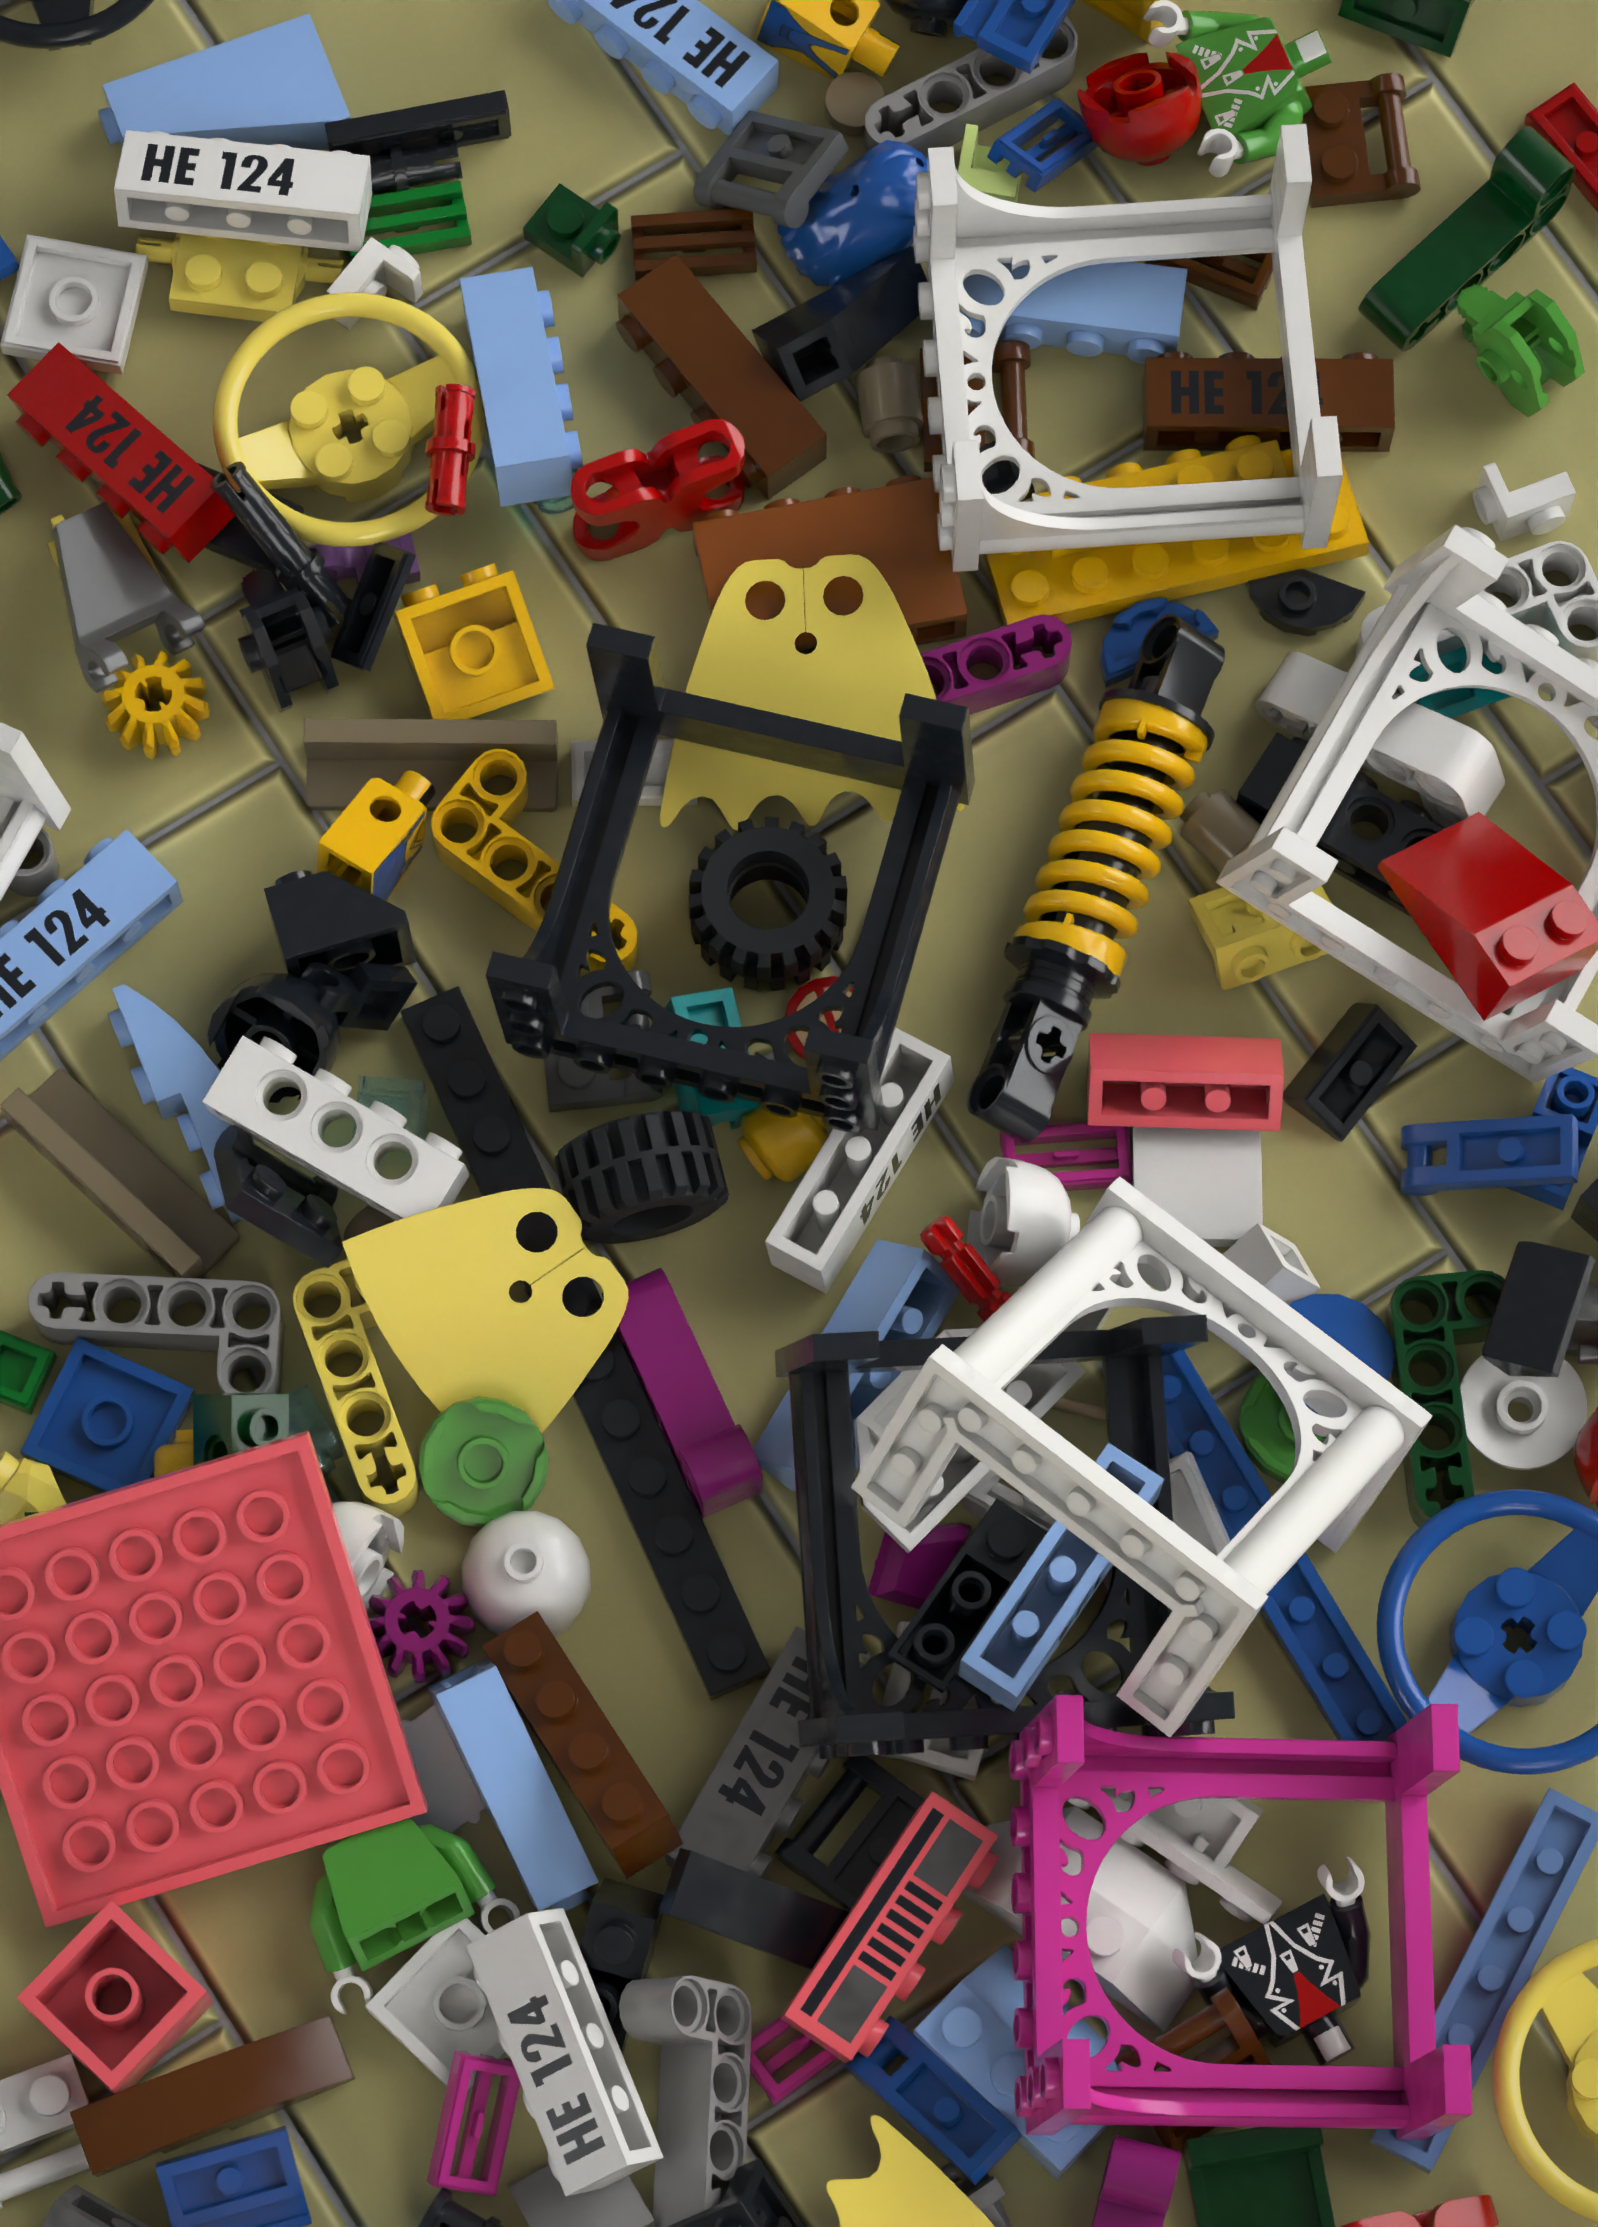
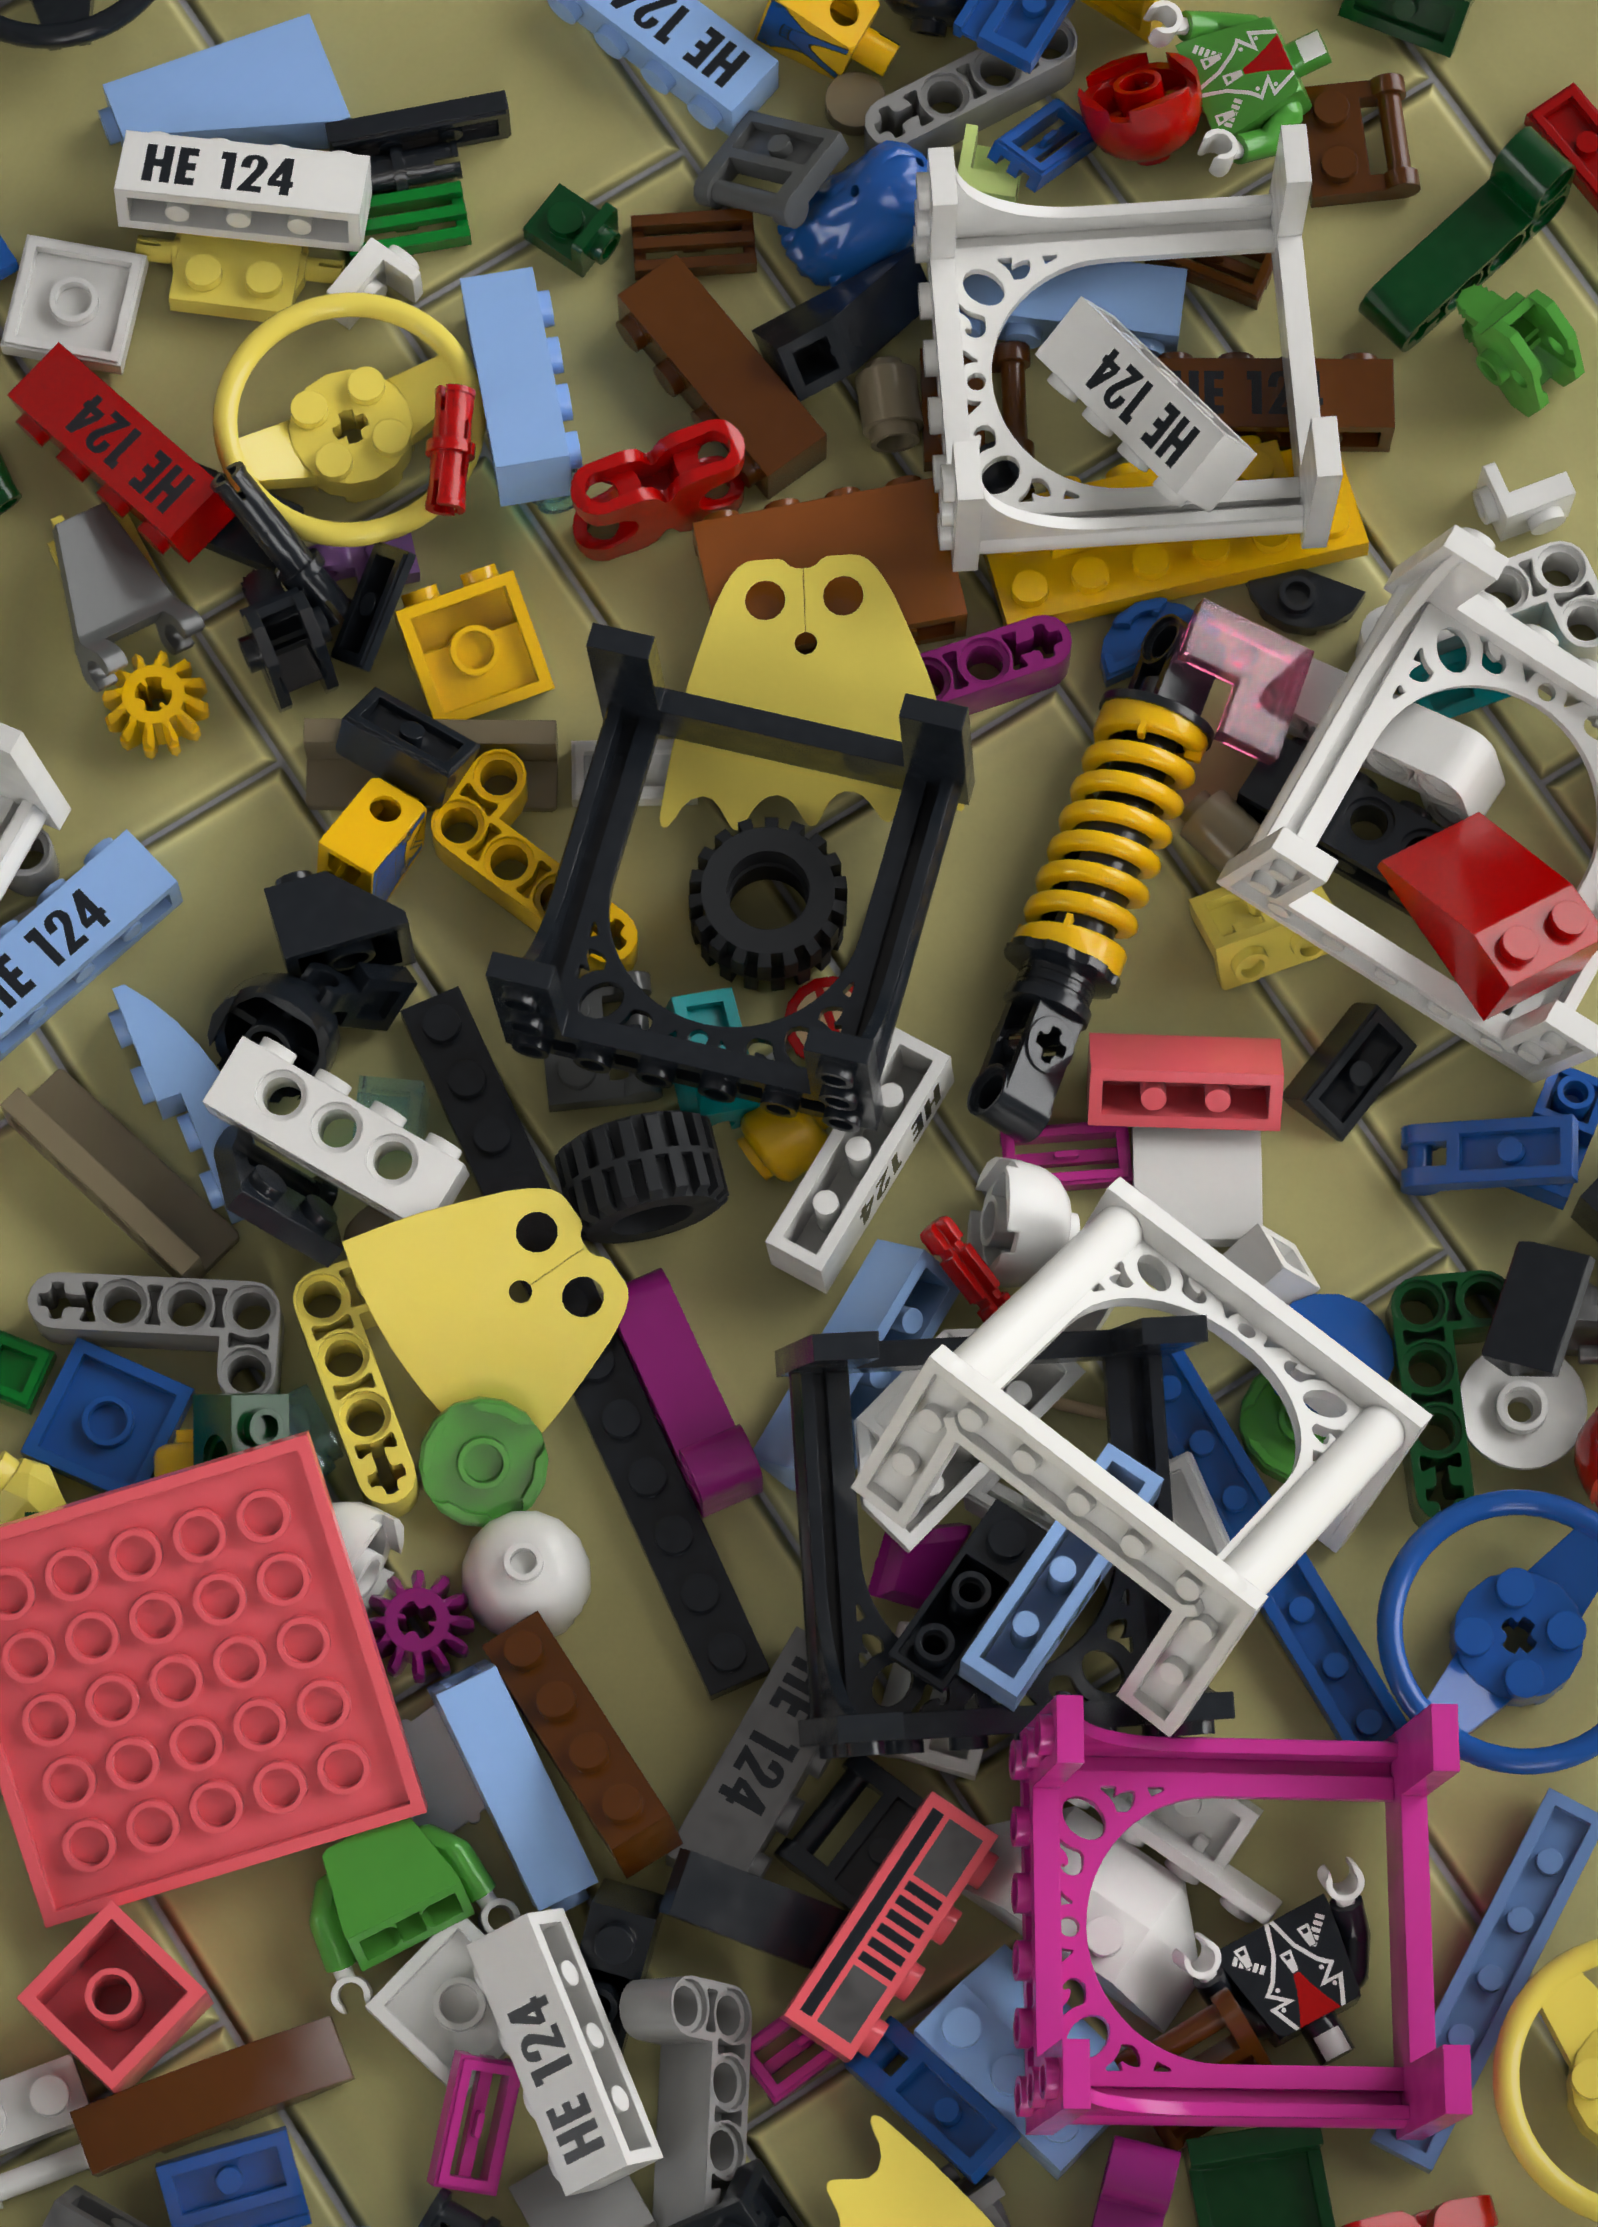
(406, 747): none -> black slope
(1145, 406): none -> white brick
(1263, 673): none -> clear pink tile

